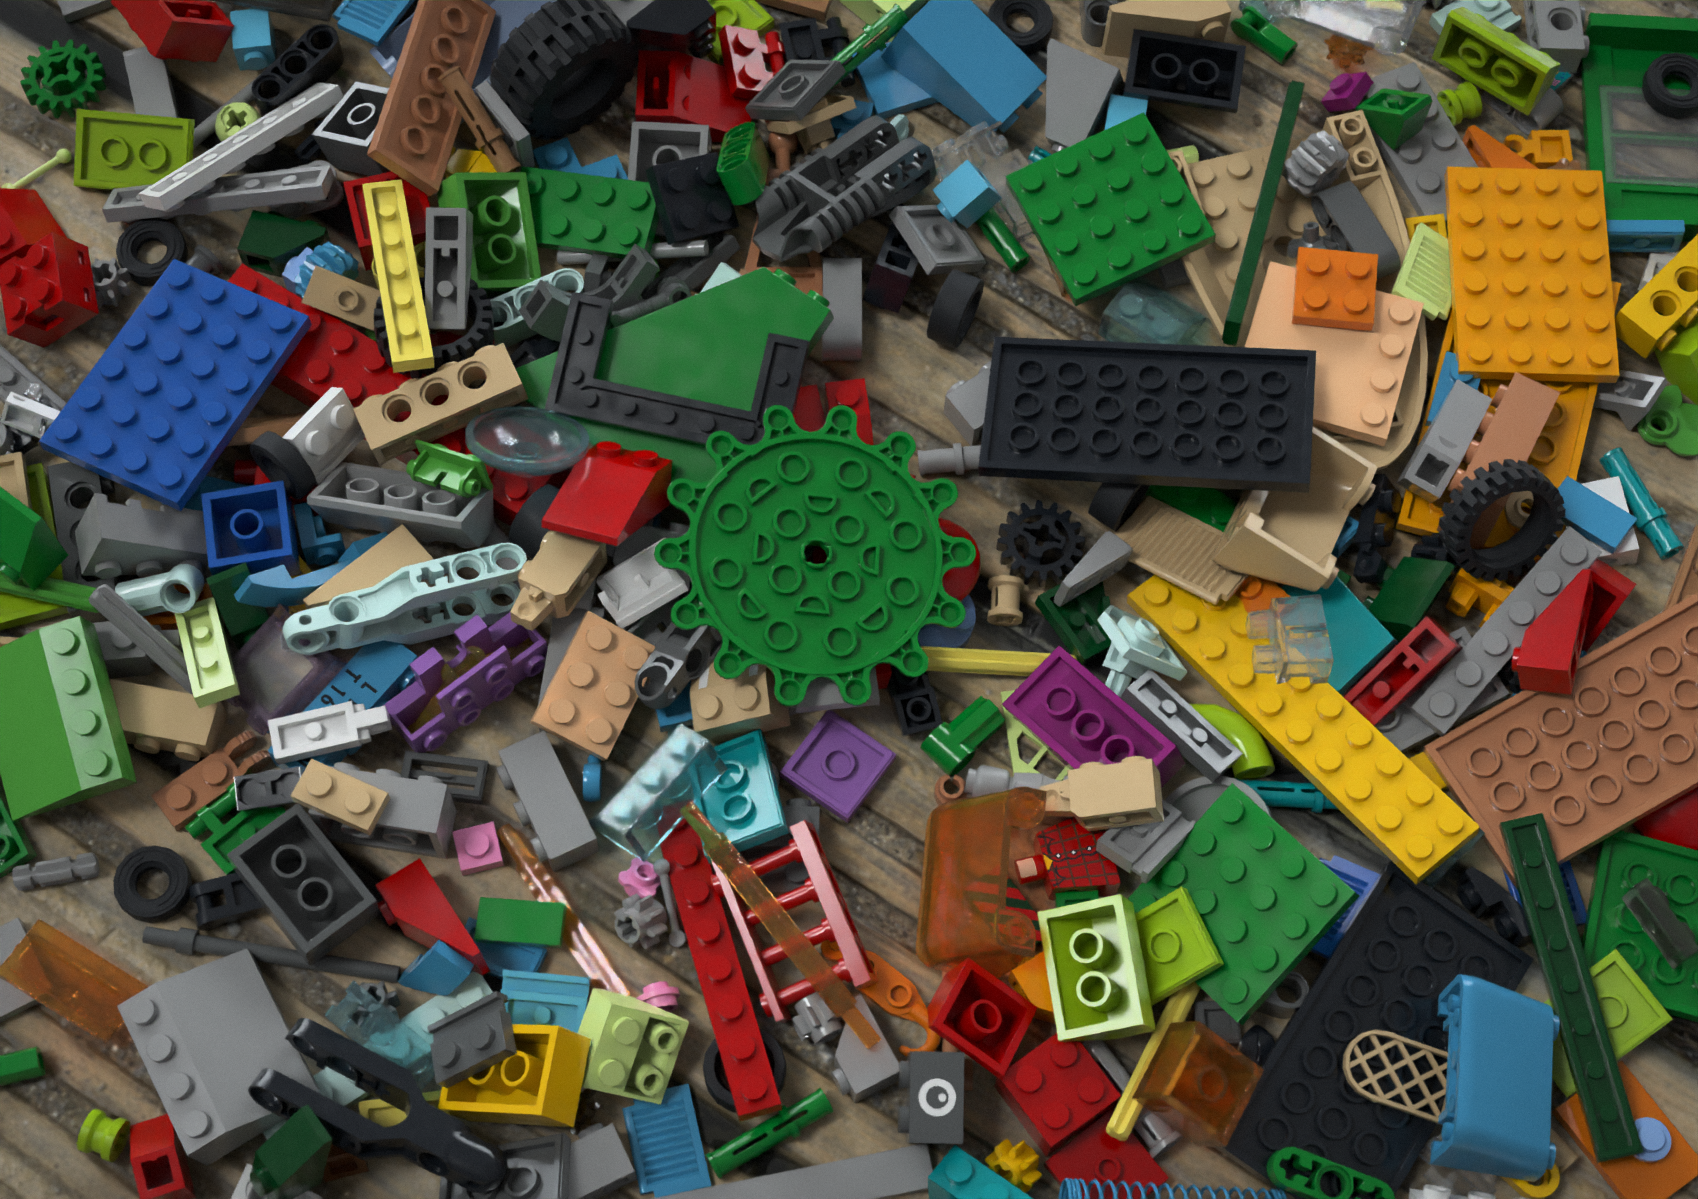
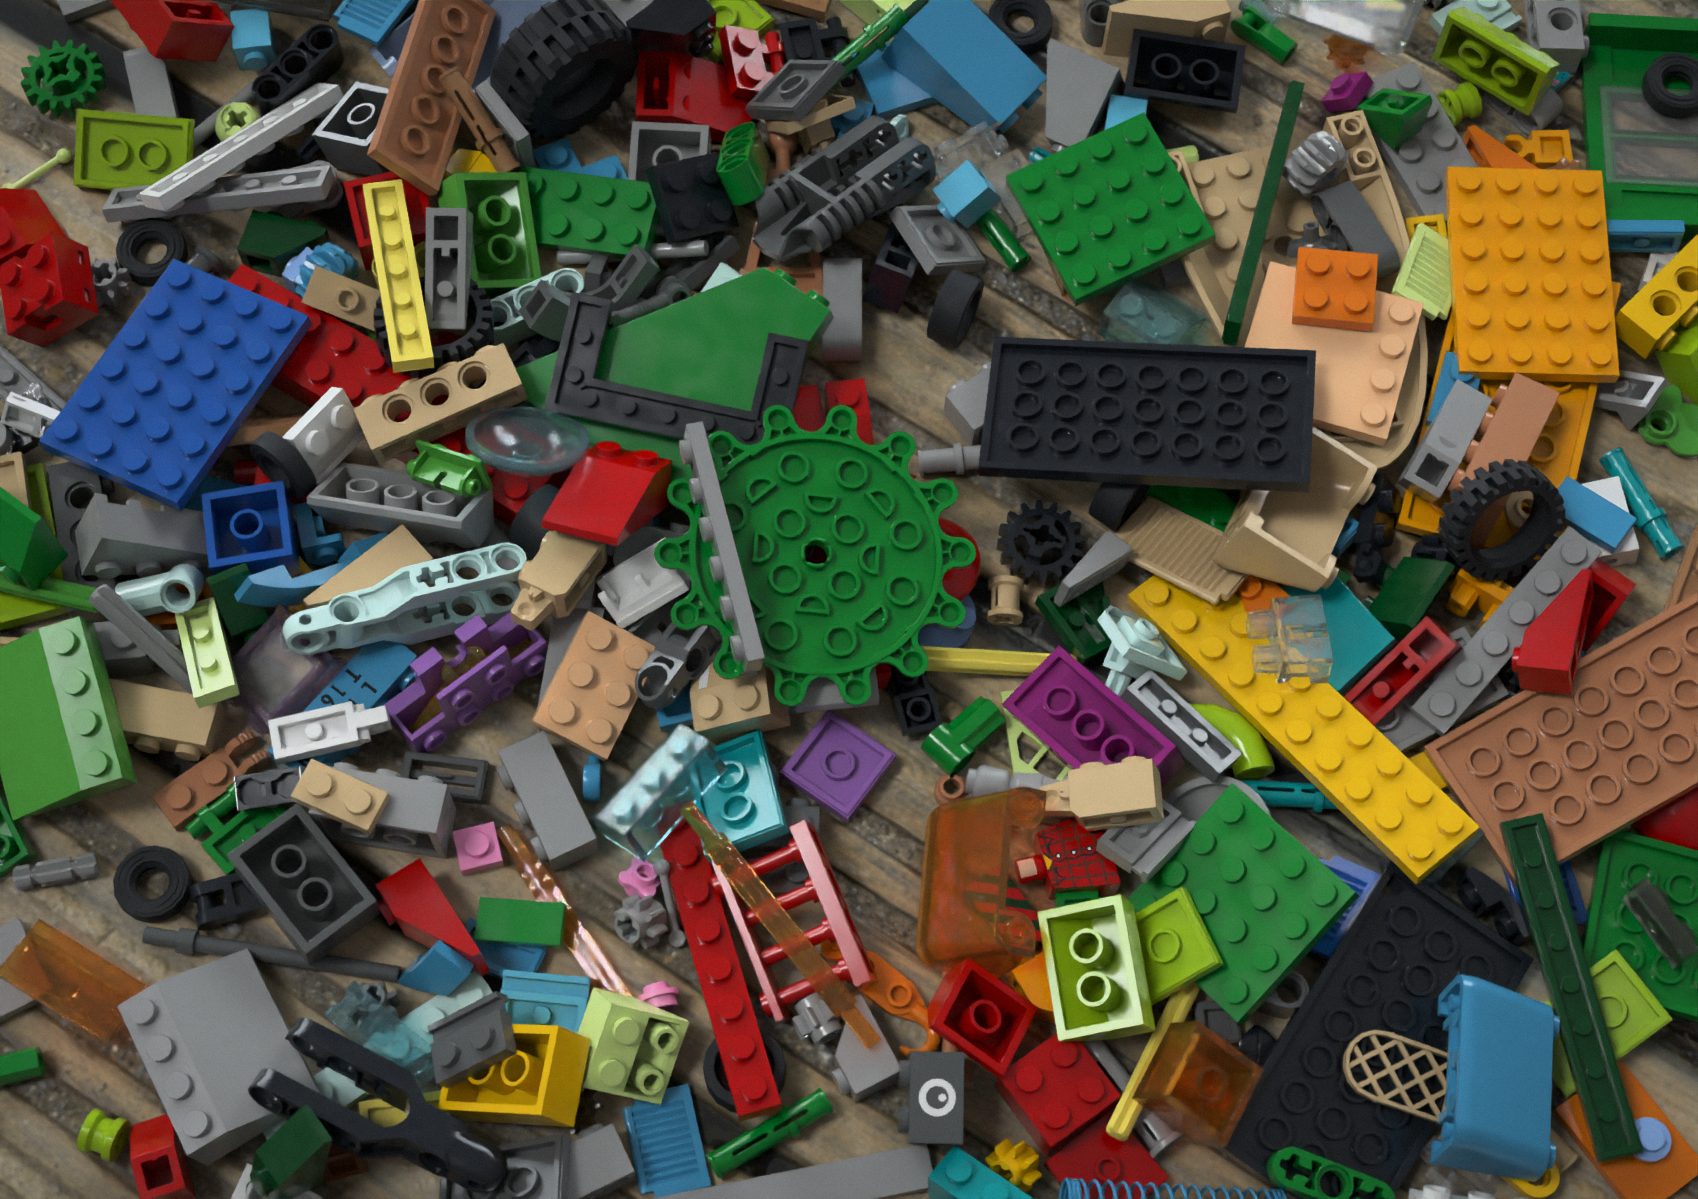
(725, 563): none -> light grey plate

